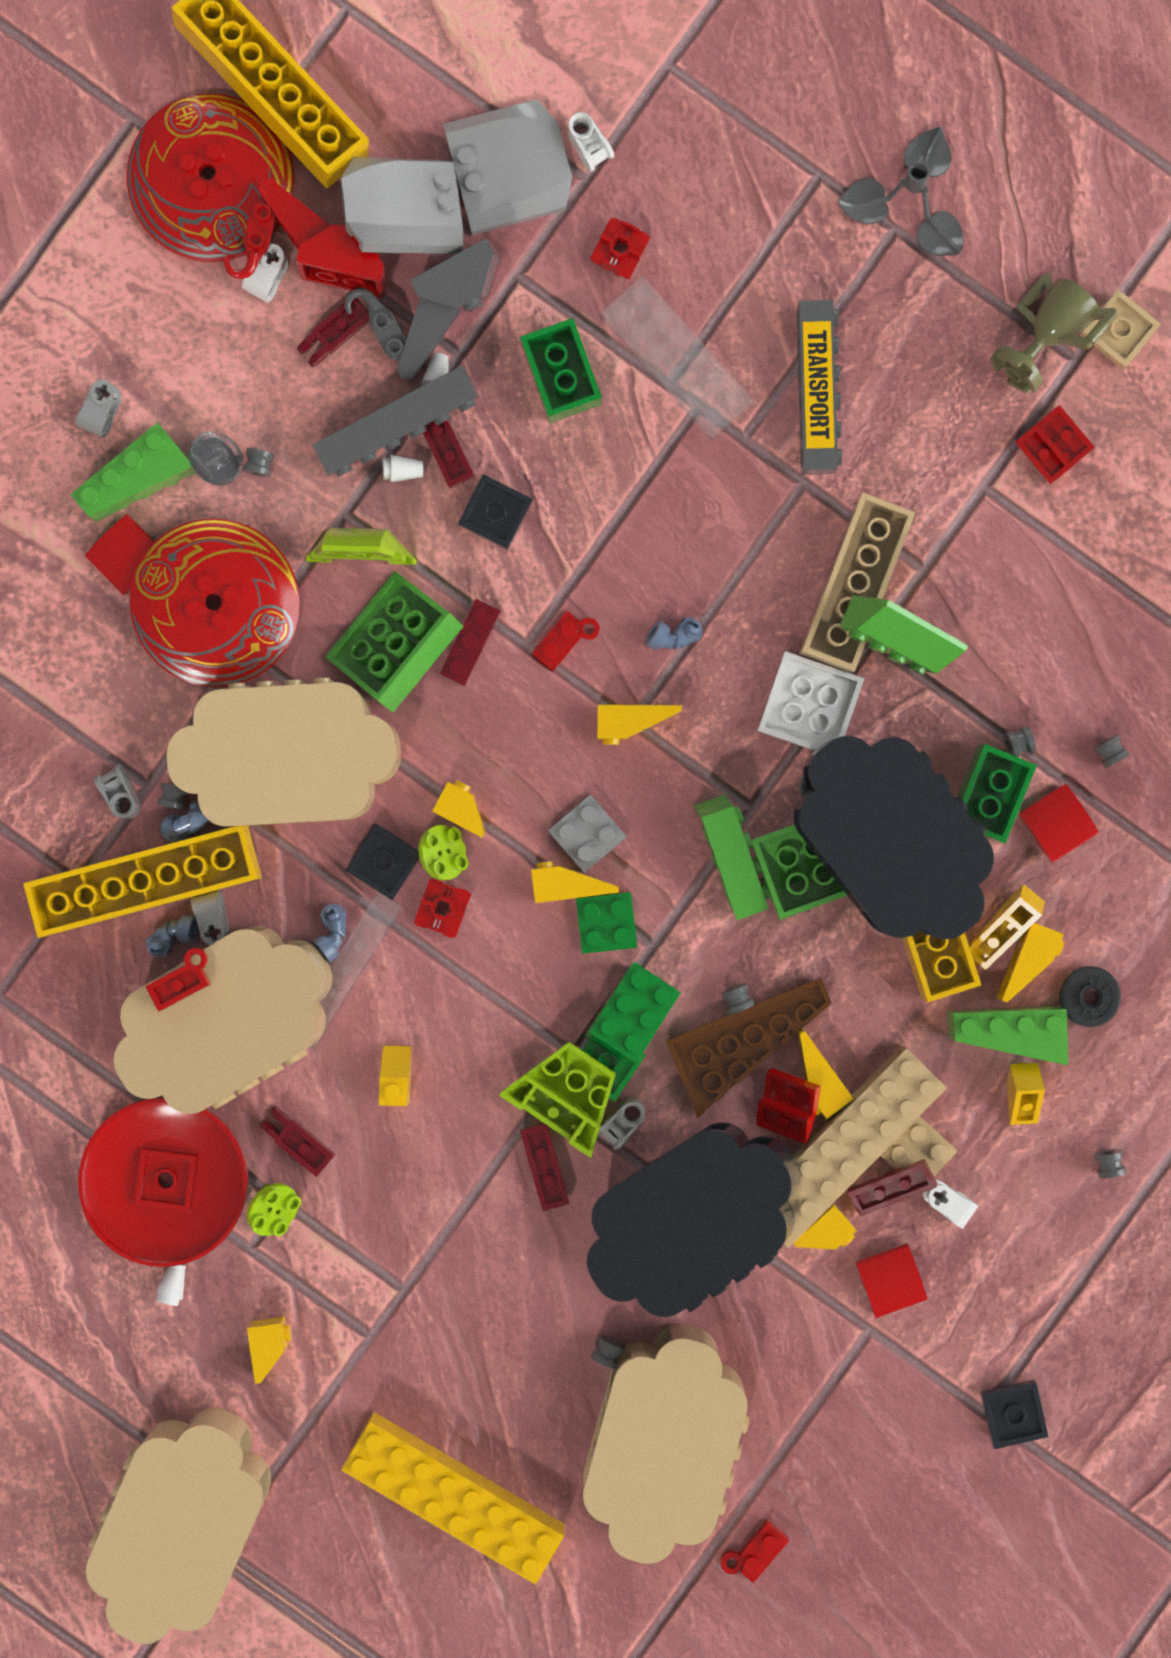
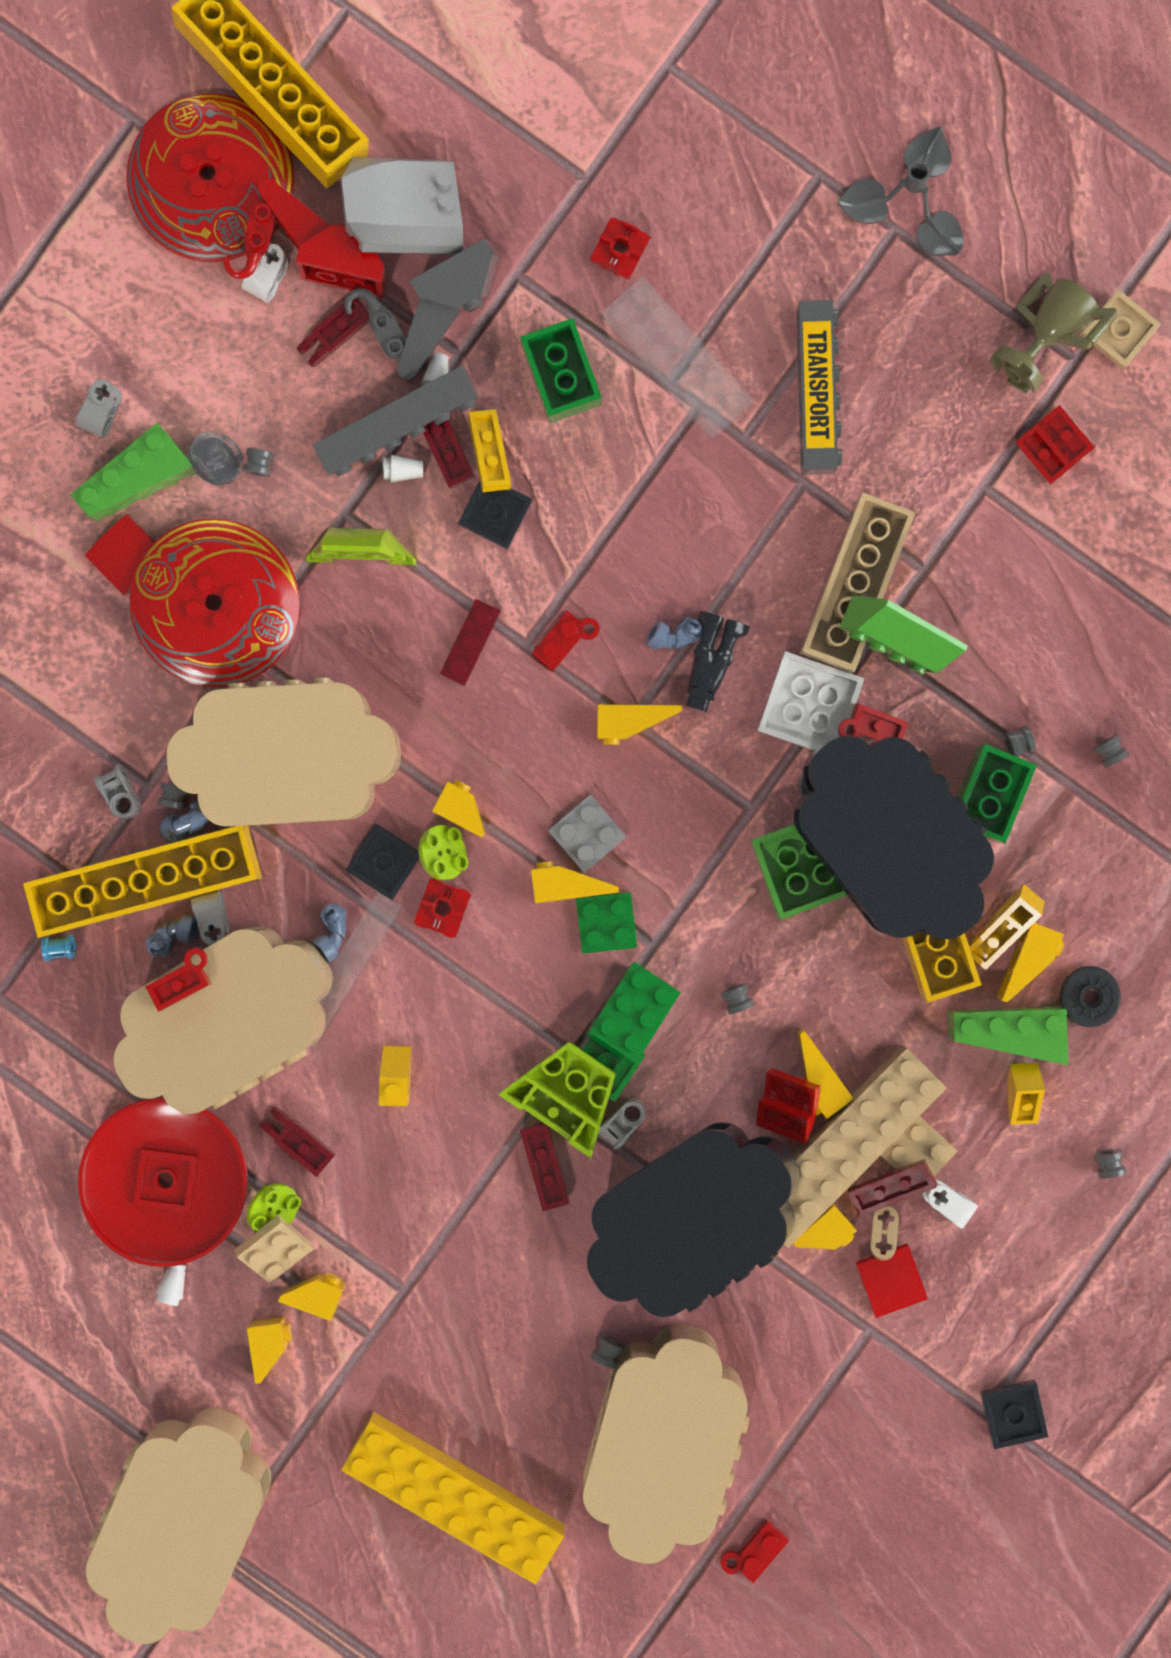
(58, 947): none -> dark azure bush
(273, 1249): none -> tan plate
(315, 1295): none -> yellow slope
(394, 641): bright green slope -> none
(489, 450): none -> yellow plate
(509, 165): light grey wedge -> none
(592, 145): white piece -> none
(710, 664): none -> black piece
(732, 856): bright green wedge -> none
(733, 1046): reddish brown wing -> none
(872, 724): none -> red hinge
(891, 1234): none -> tan beam
(1059, 823): red slope -> none

